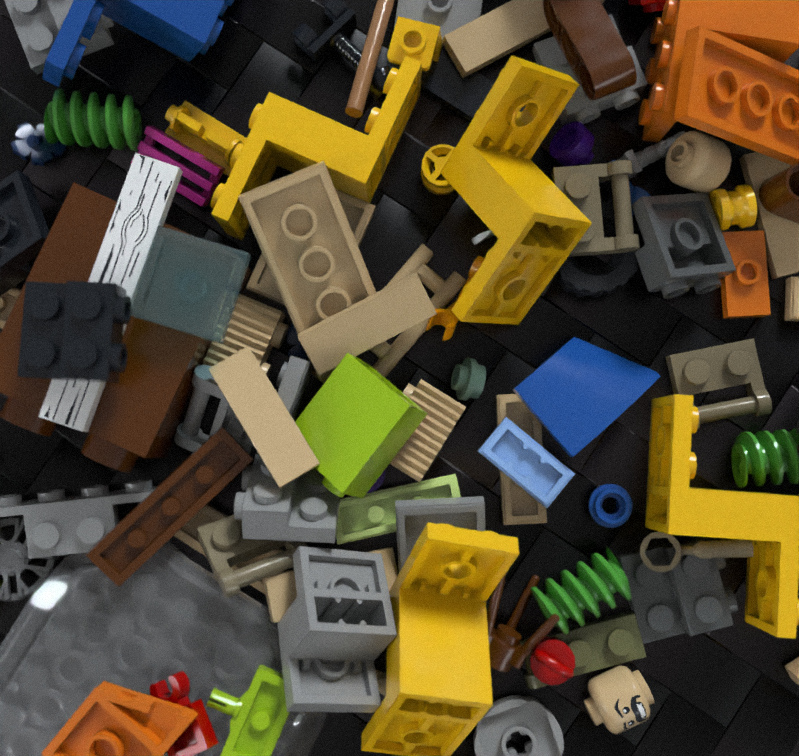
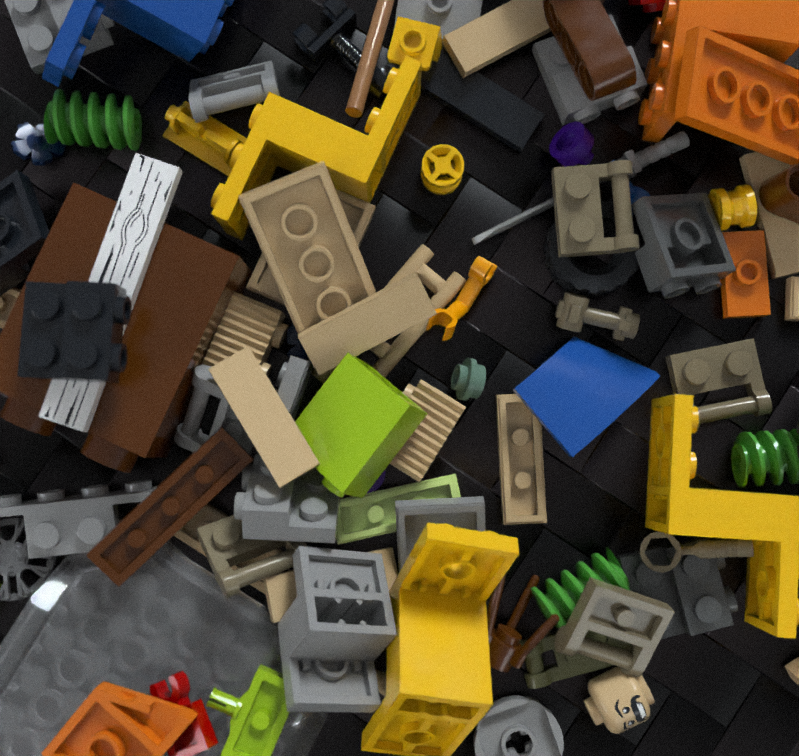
(190, 284): clear light blue plate -> none
(201, 198): dark pink tile -> none
(231, 90): none -> light grey plate
(512, 195): yellow bracket -> none
(526, 462): light blue plate -> none
(552, 661): red tile -> none
(574, 312): none -> dark tan bar
(617, 615): none -> dark tan plate
(623, 505): blue plate -> none
(698, 162): tan head -> none

